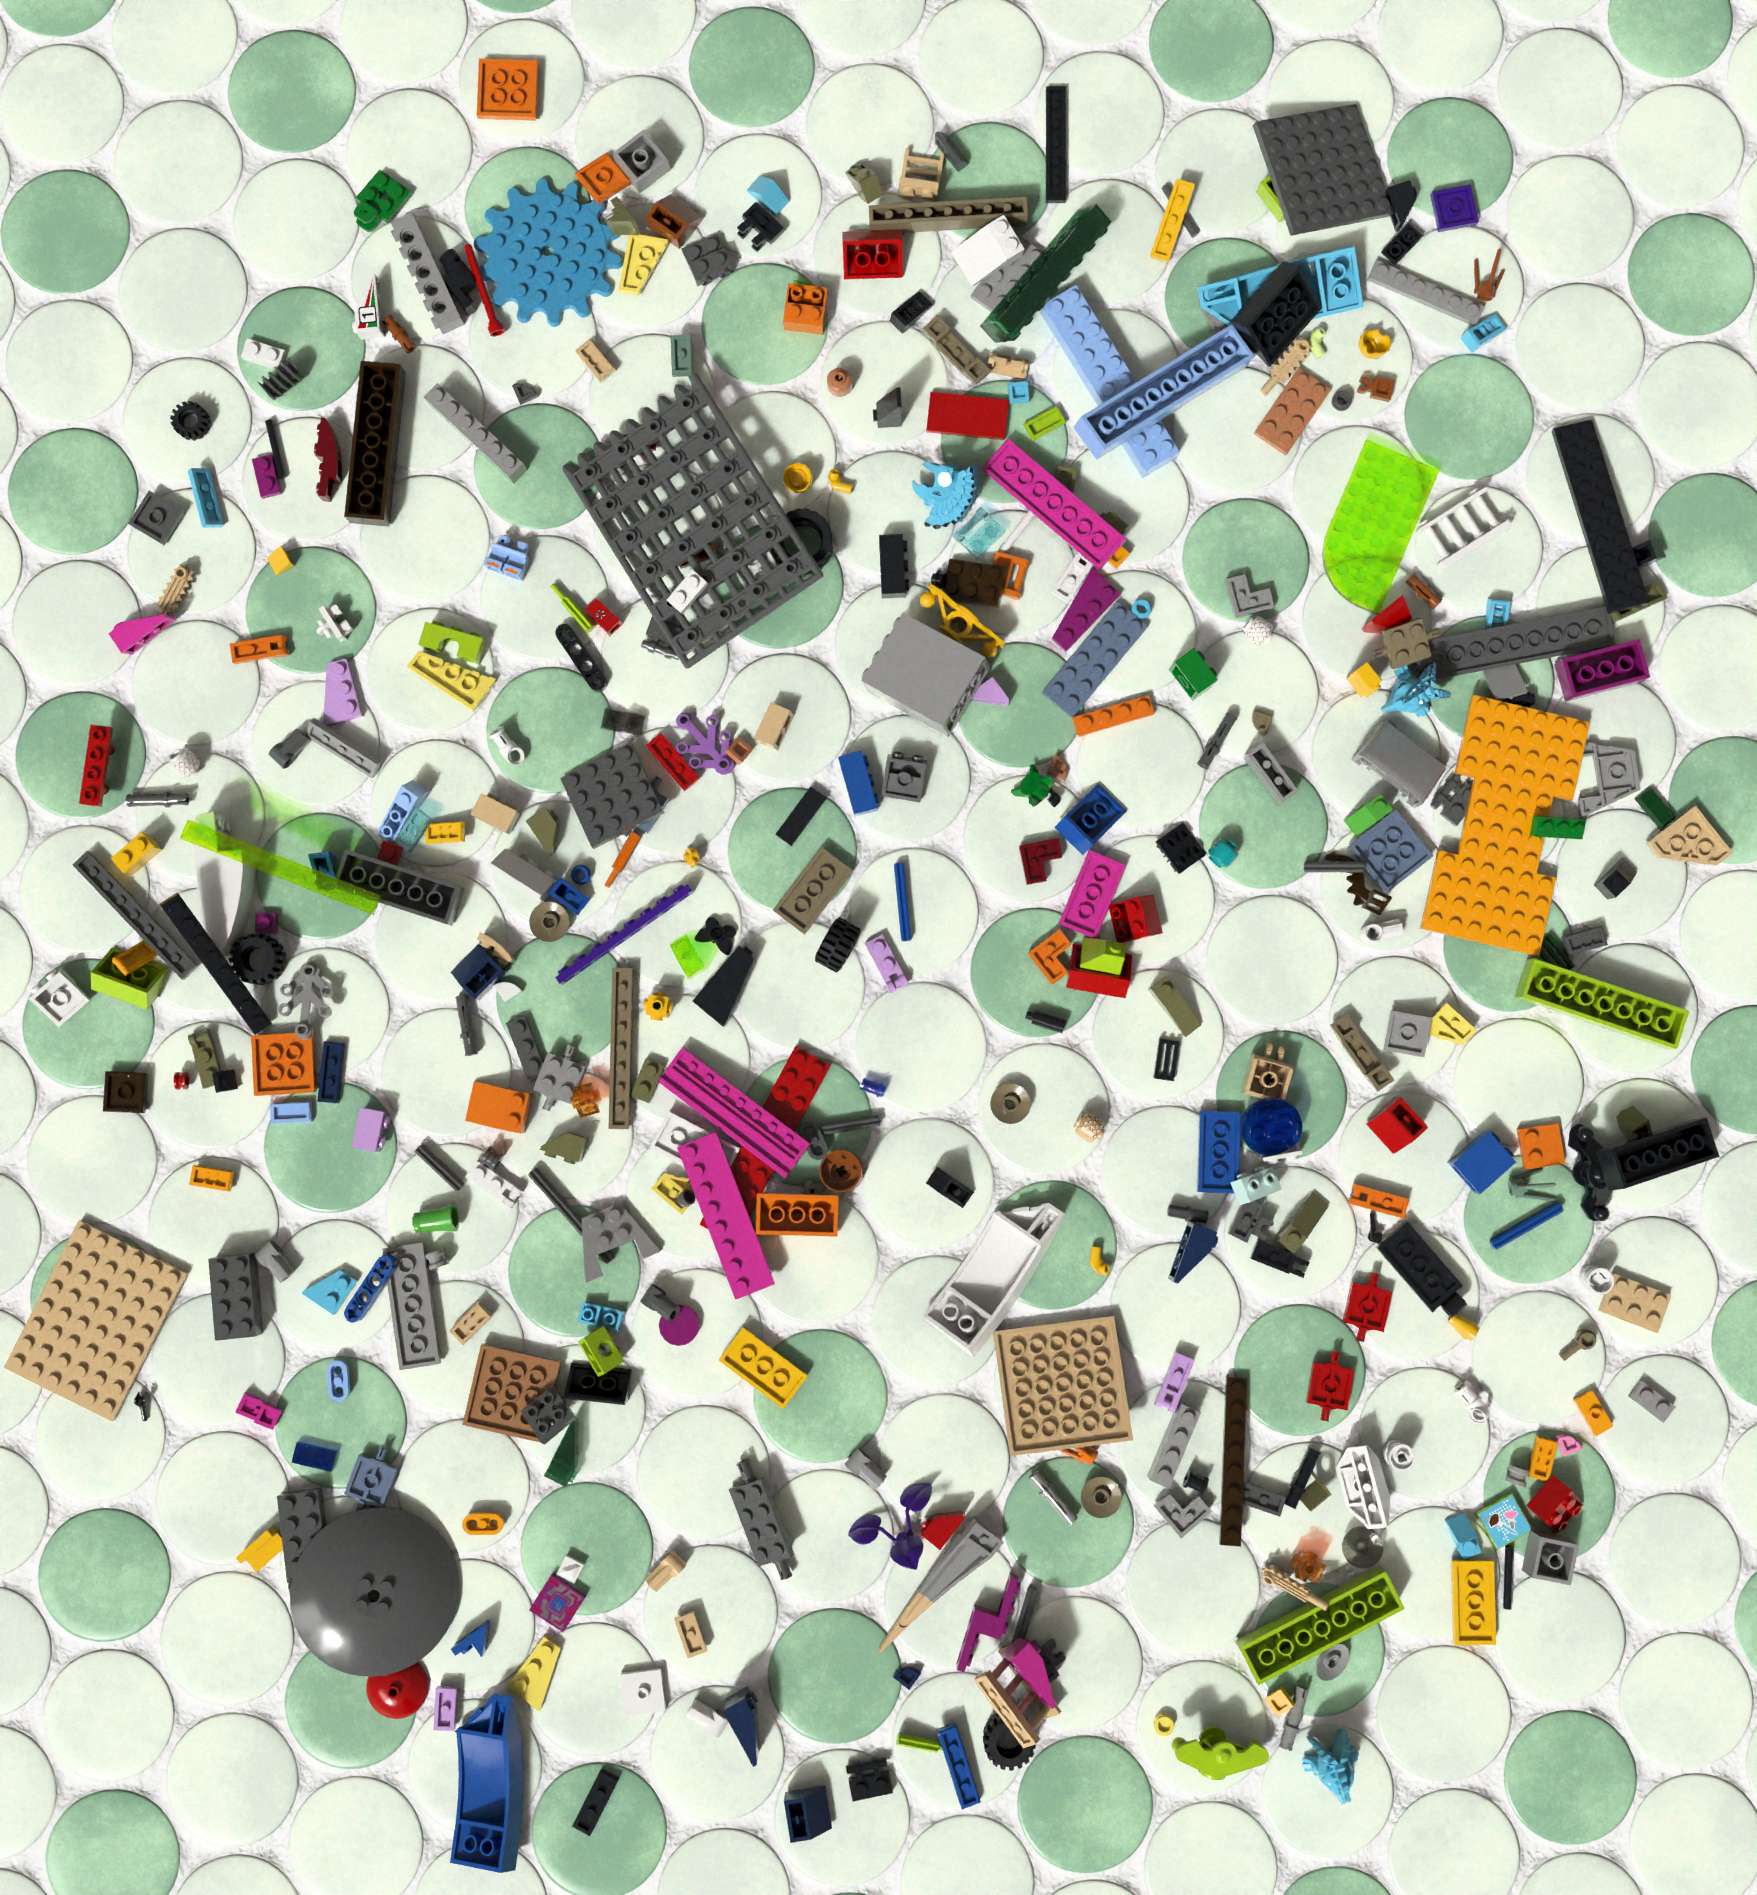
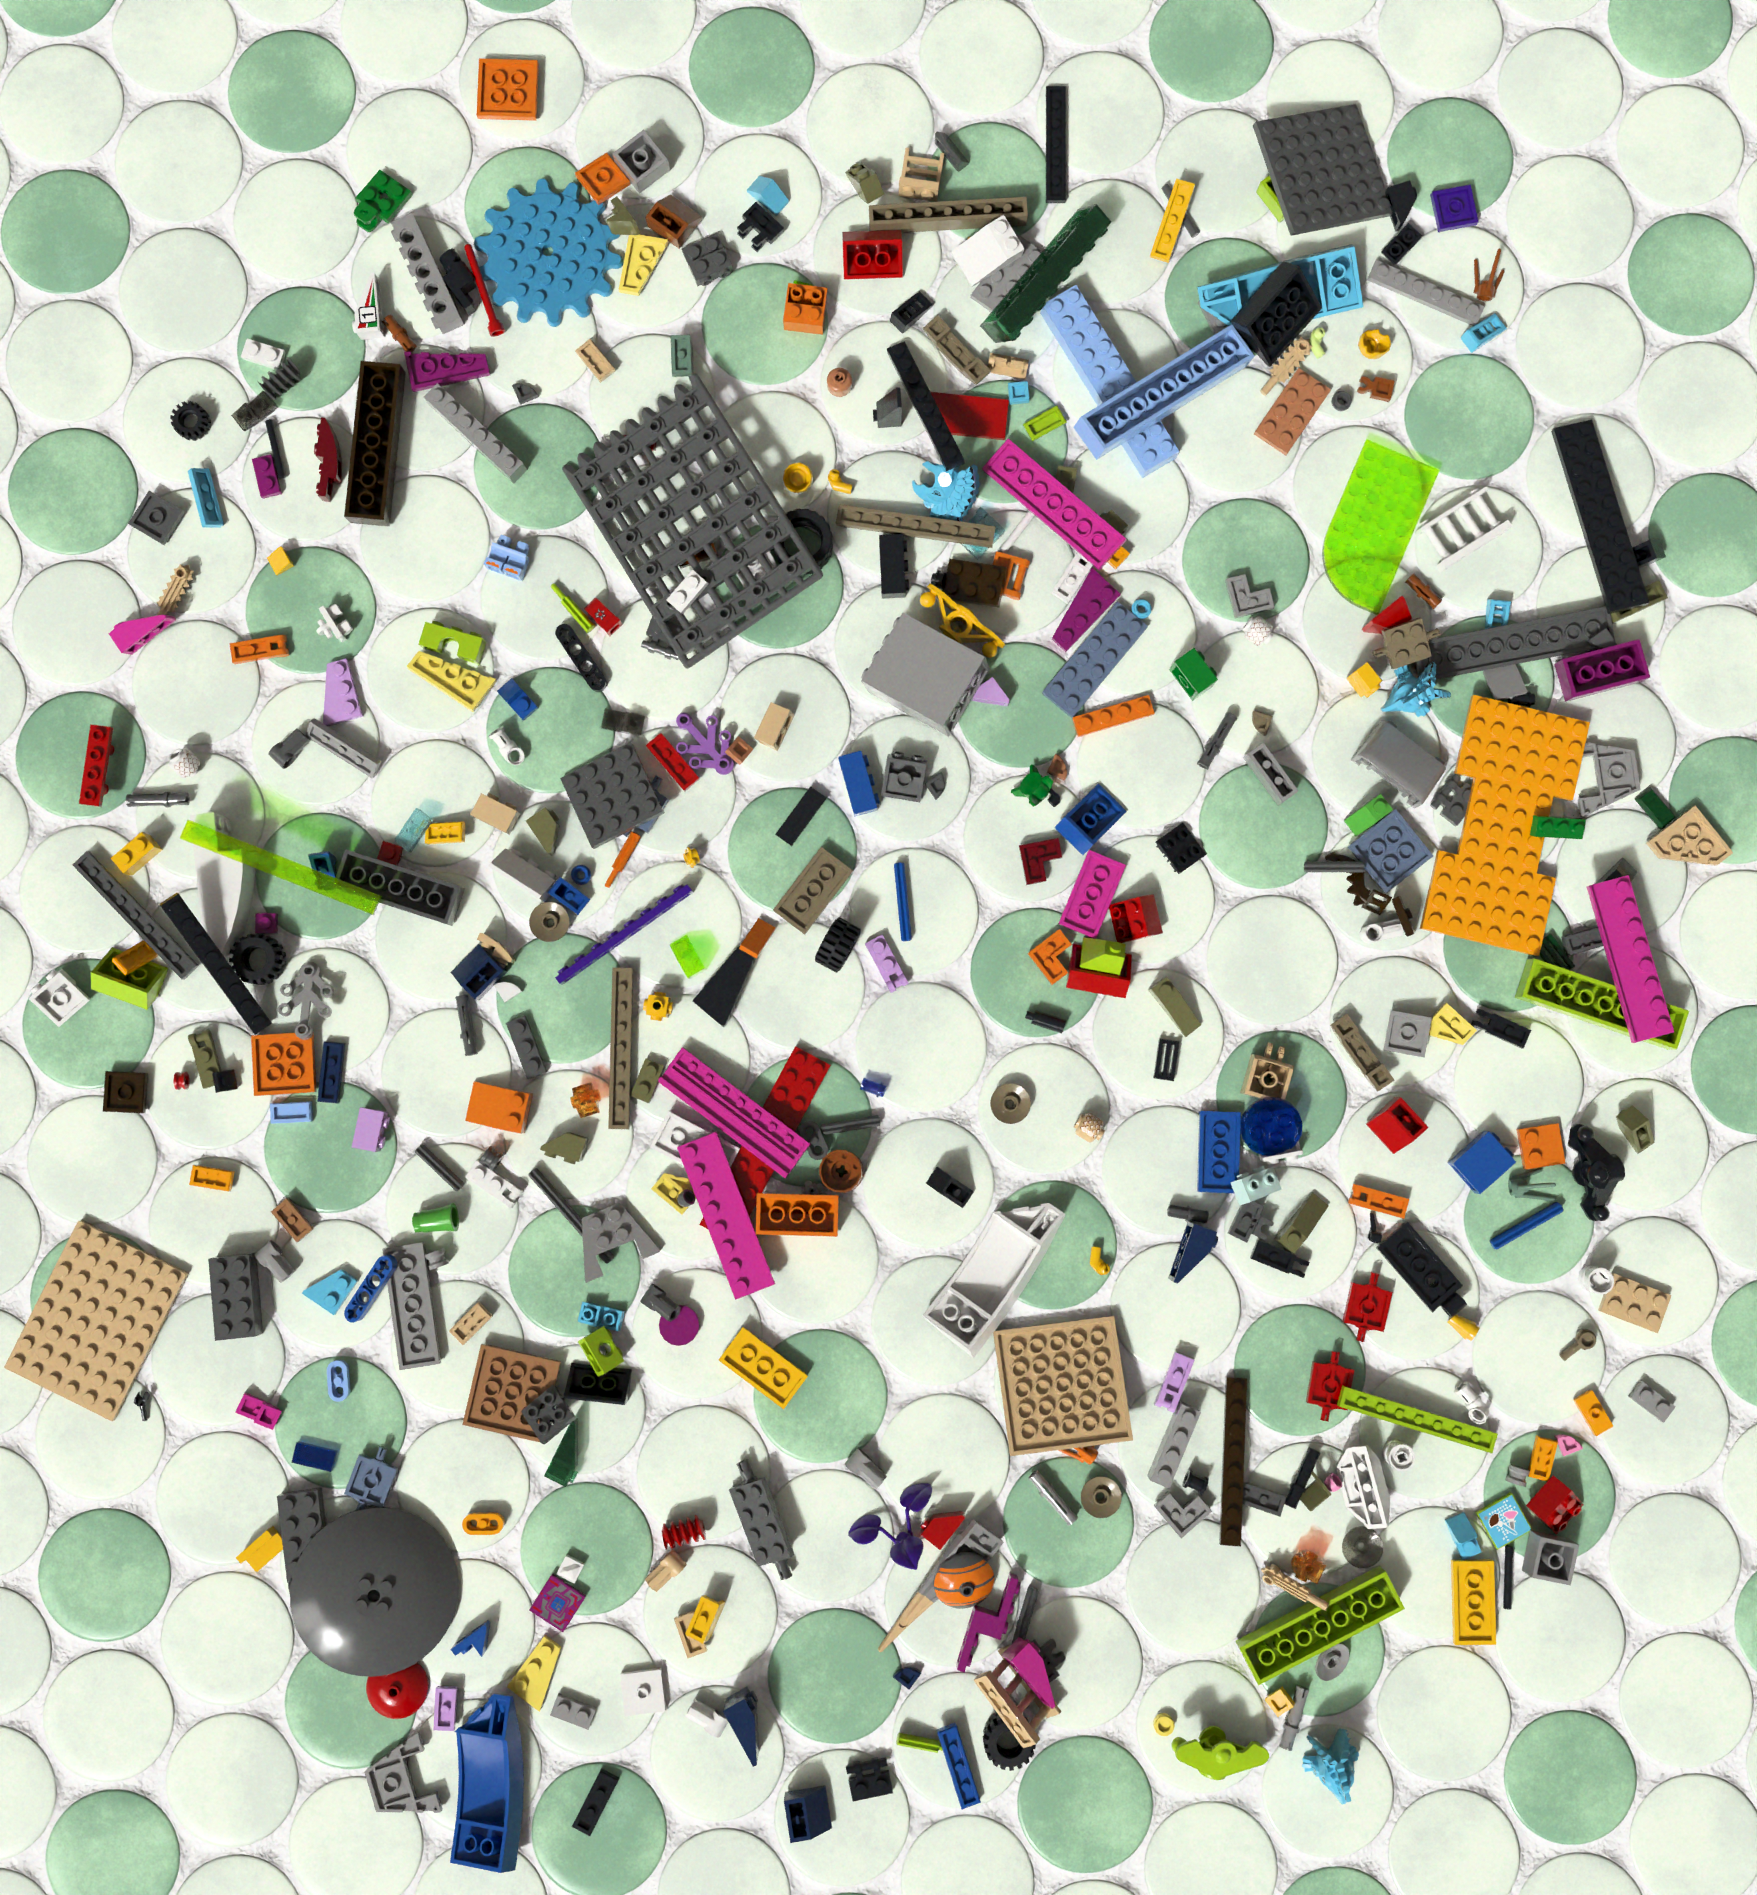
(254, 412): none -> clear smoke slope
(292, 1220): none -> medium nougat plate
(392, 1784): none -> light grey wing
(407, 799): light blue slope -> none
(429, 369): none -> magenta wing
(517, 699): none -> blue slope
(558, 1077): light grey plate -> none
(573, 1711): none -> light grey plate
(683, 1532): none -> red piece
(705, 1619): none -> yellow panel
(717, 934): black animal -> none
(757, 938): none -> orange tile
(915, 526): none -> dark tan plate
(925, 406): none -> black plate
(936, 785): none -> dark grey tile
(963, 1572): none -> orange dish
(1223, 852): teal head -> none
(1333, 1482): none -> bright pink hinge
(1404, 915): none -> dark brown plate
(1417, 1419): none -> lime plate
(1503, 1029): none -> black hinge
(1602, 639): none -> dark grey tile
(1630, 959): none -> dark pink plate
(1657, 1154): black brick -> none

